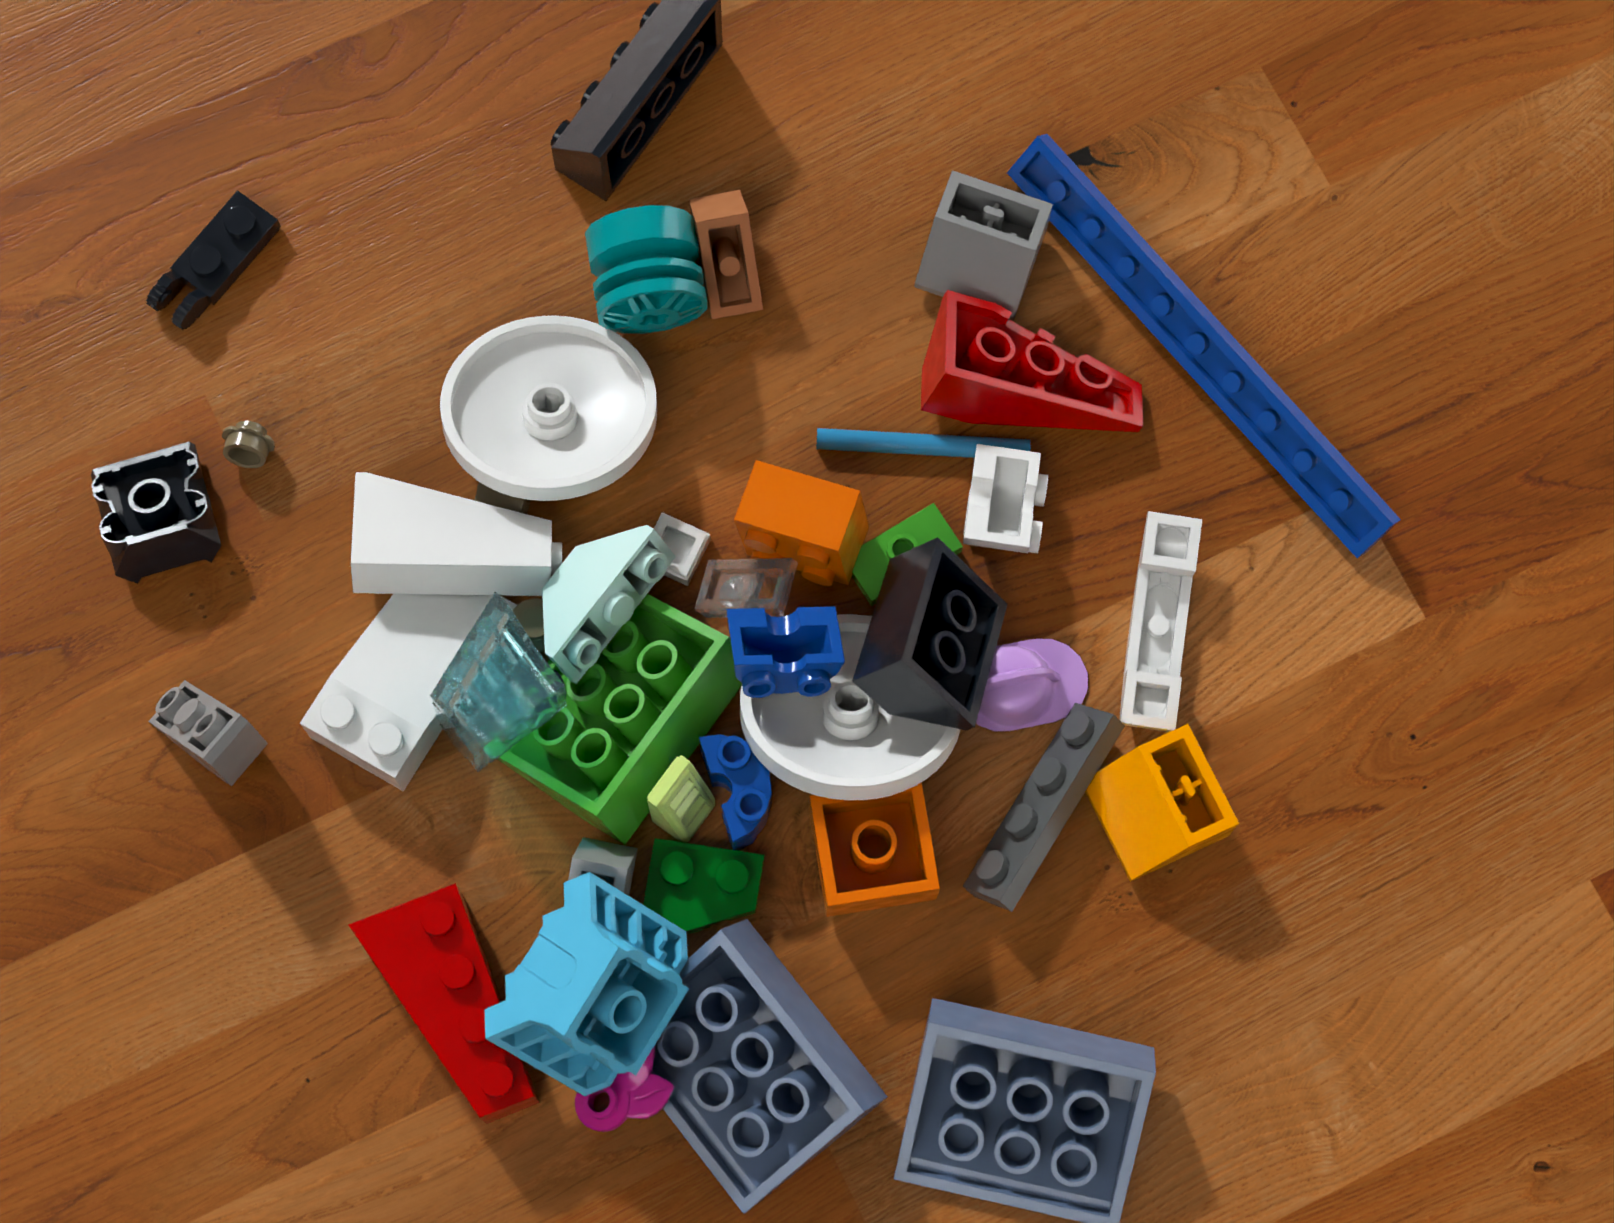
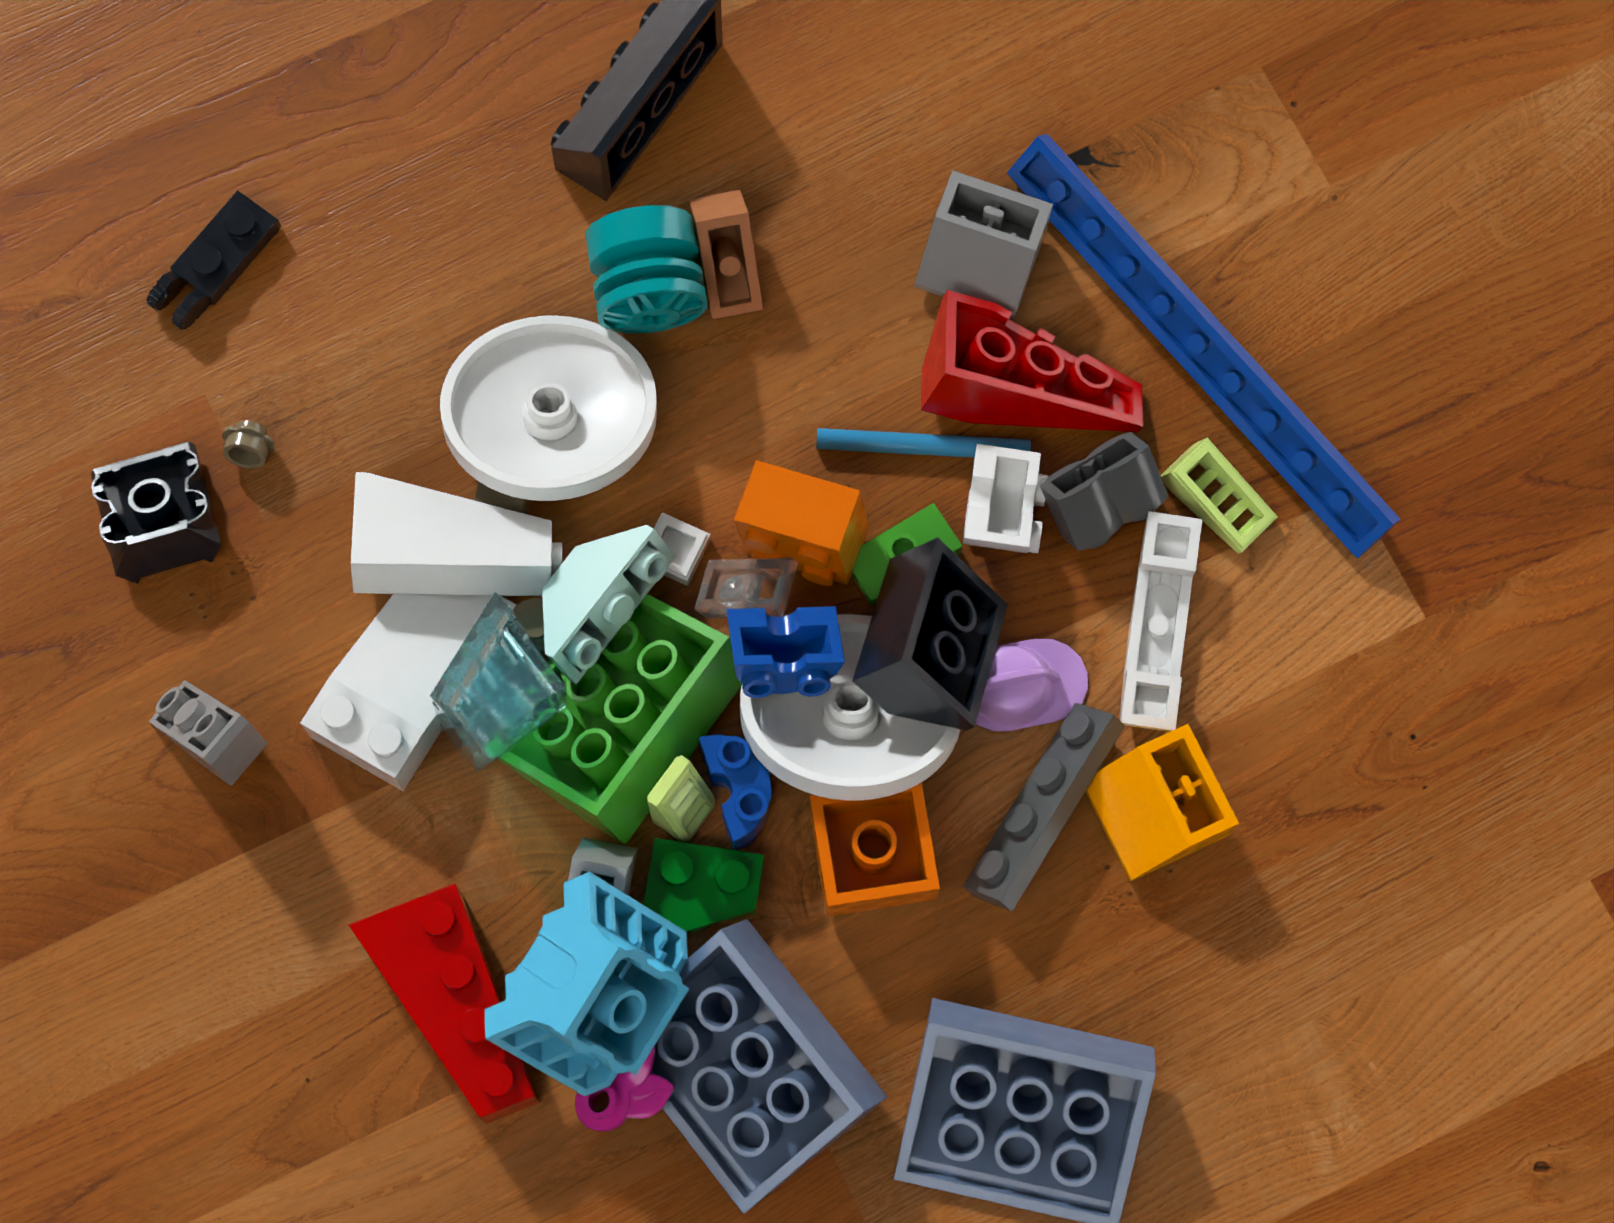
(1104, 491): none -> dark grey brick
(1231, 482): none -> yellowish green slope

